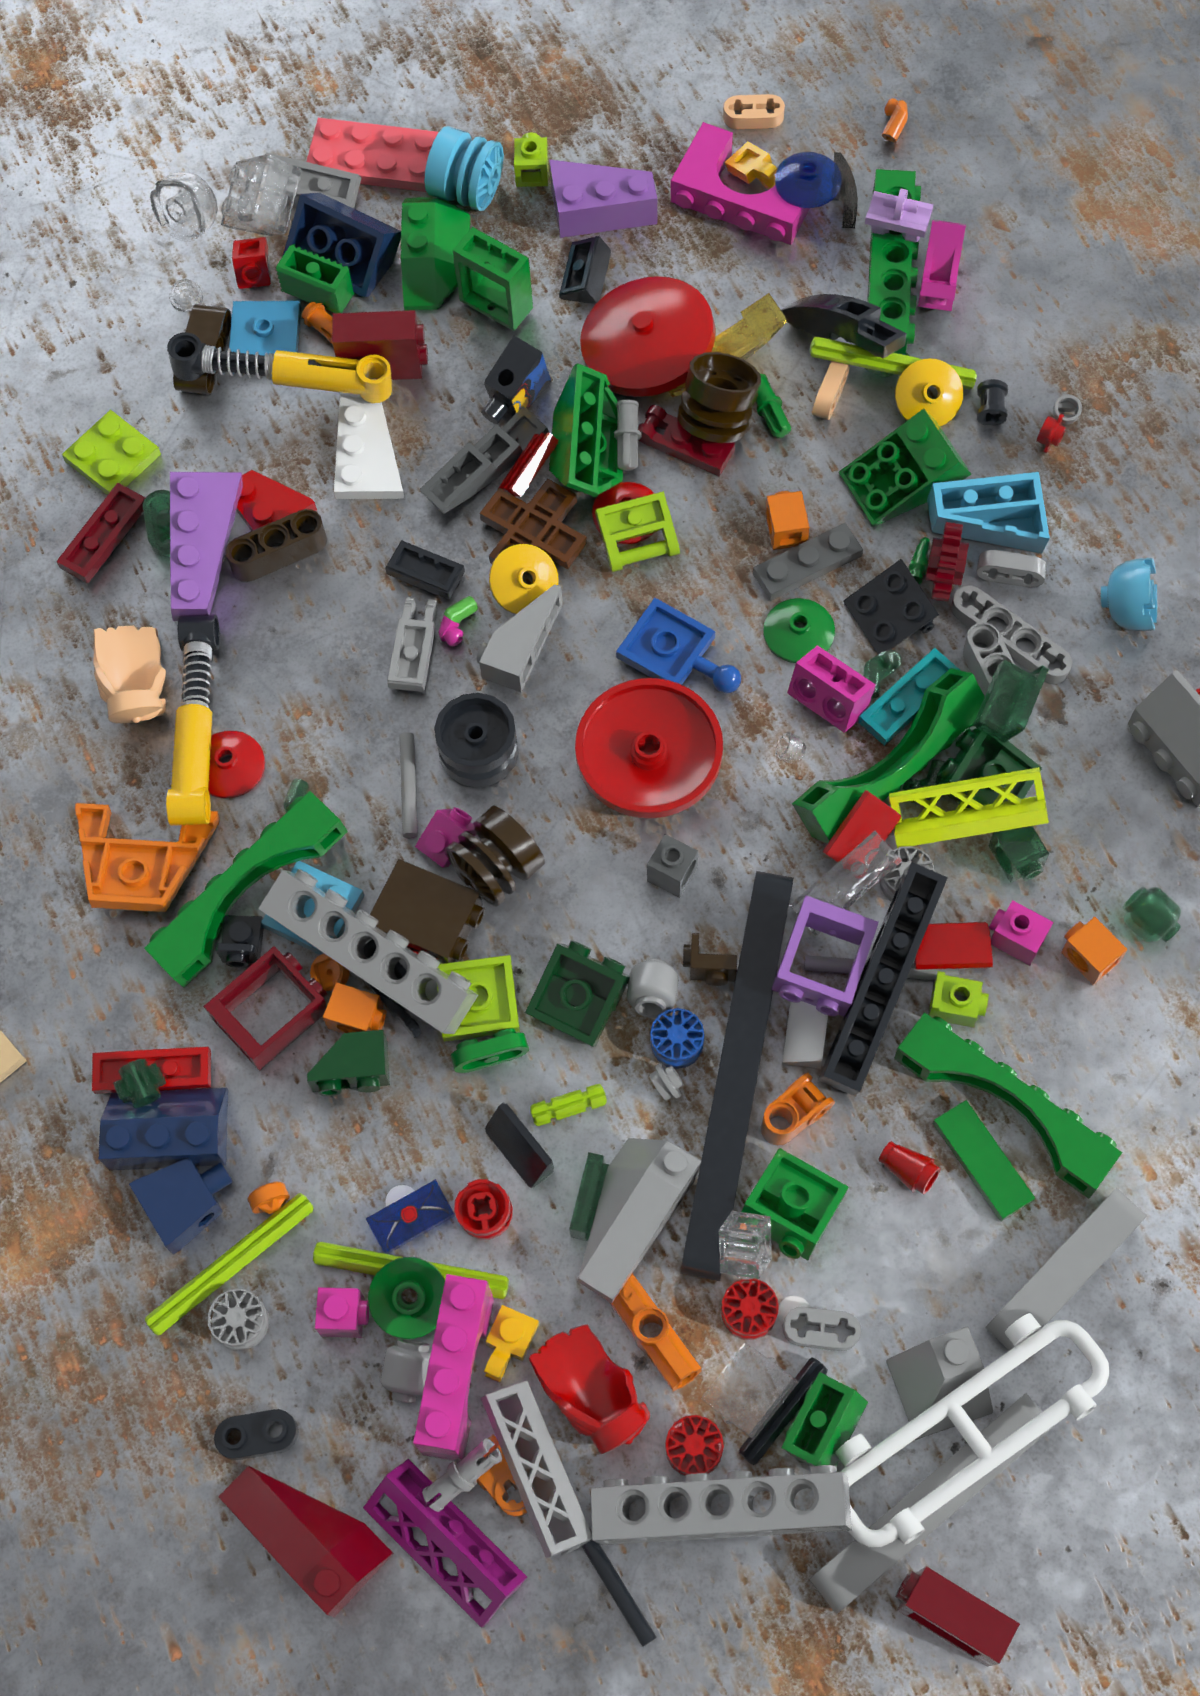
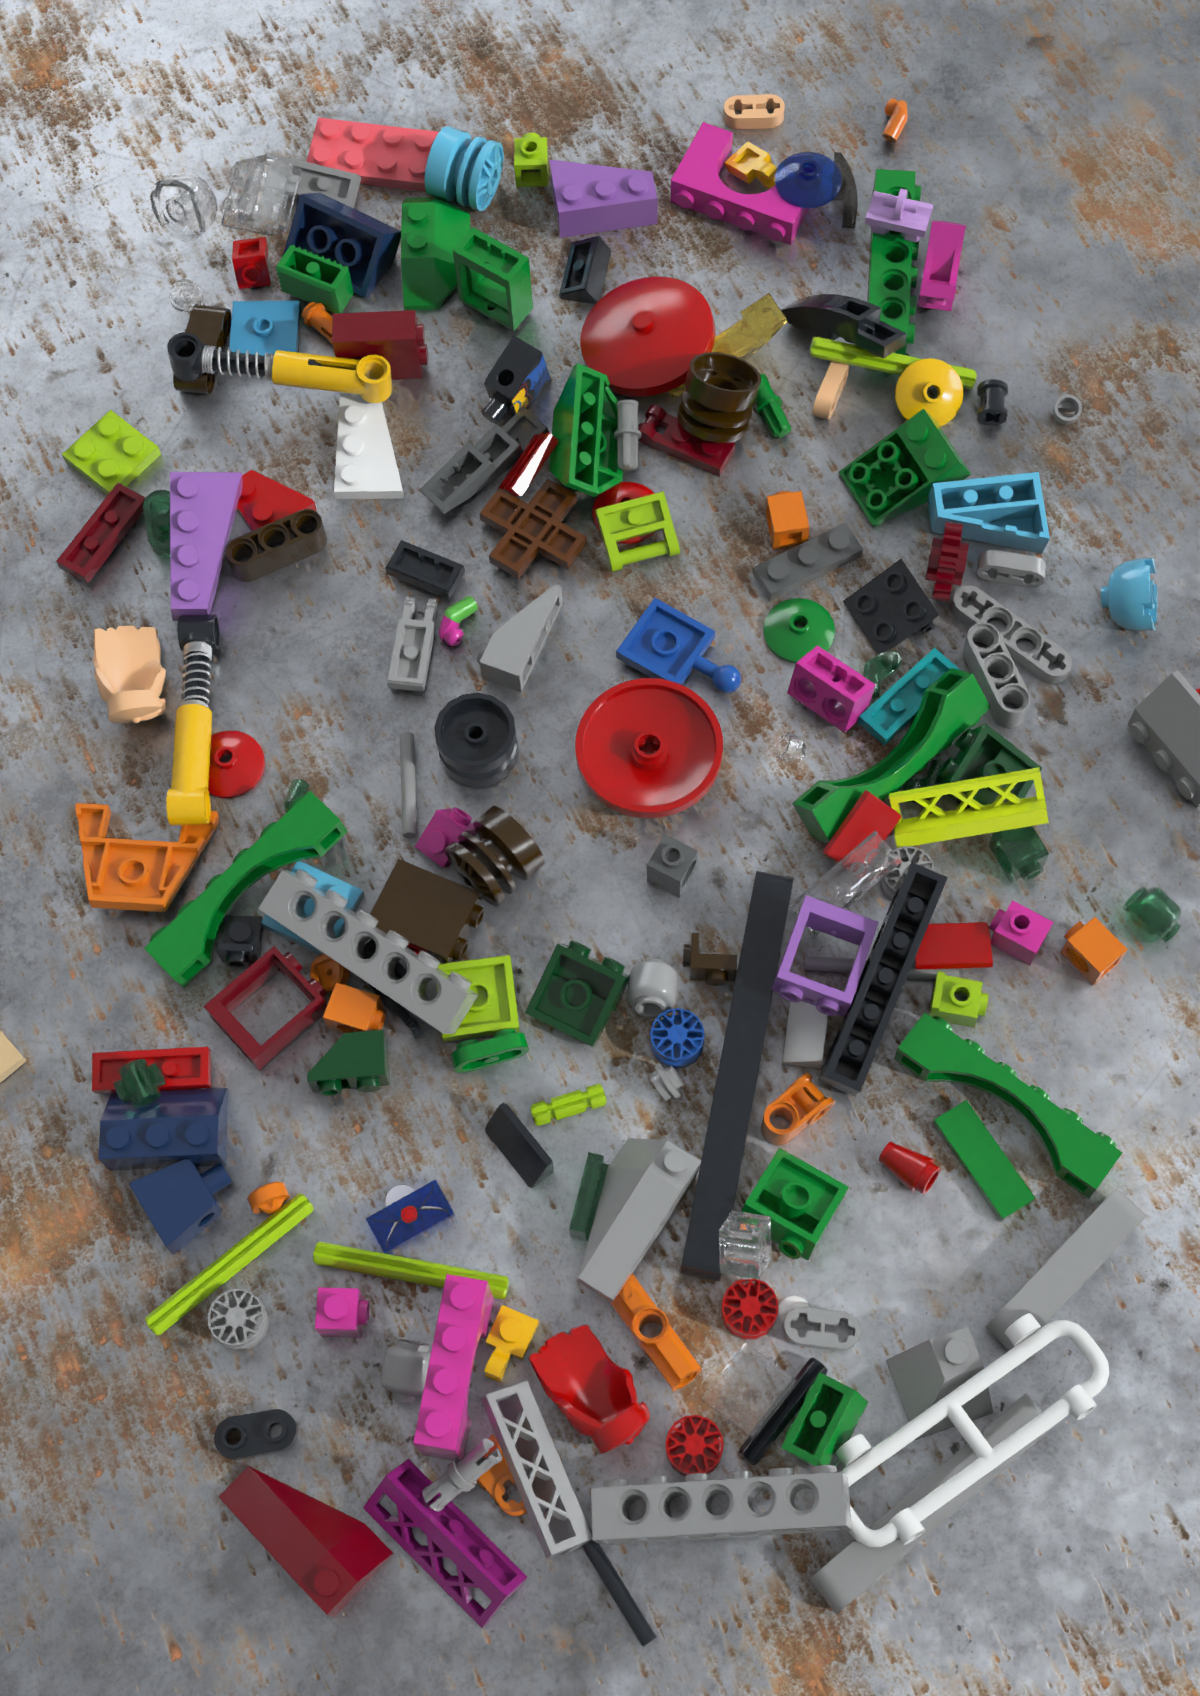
(389, 1307): green dish -> none
(483, 1209): red wheel -> none
(507, 573): yellow dish -> none
(919, 561): green piece -> none
(956, 1616): dark red window -> none
(1009, 700): clear green panel -> none
(1051, 432): red plate -> none

